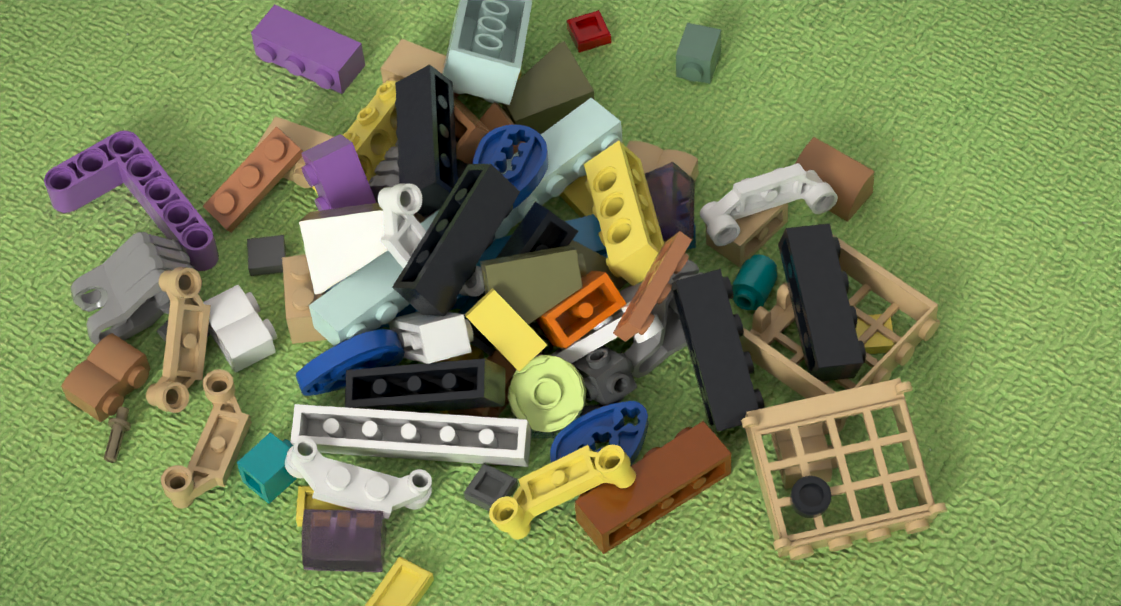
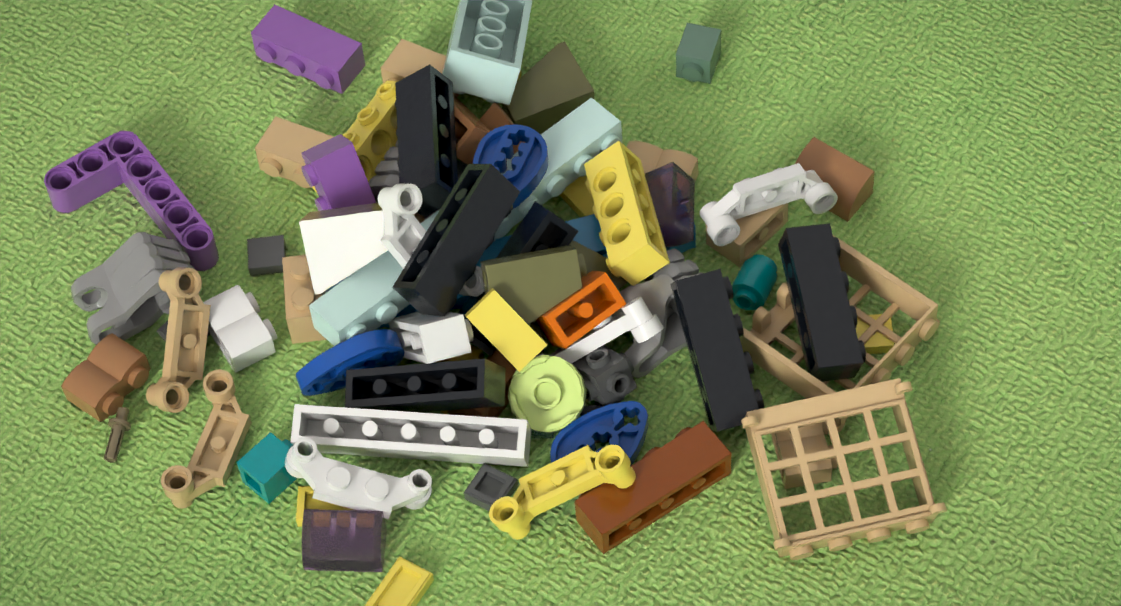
(253, 179): nougat plate -> none
(588, 31): red tile -> none
(653, 287): nougat plate -> none
(810, 496): black tile -> none

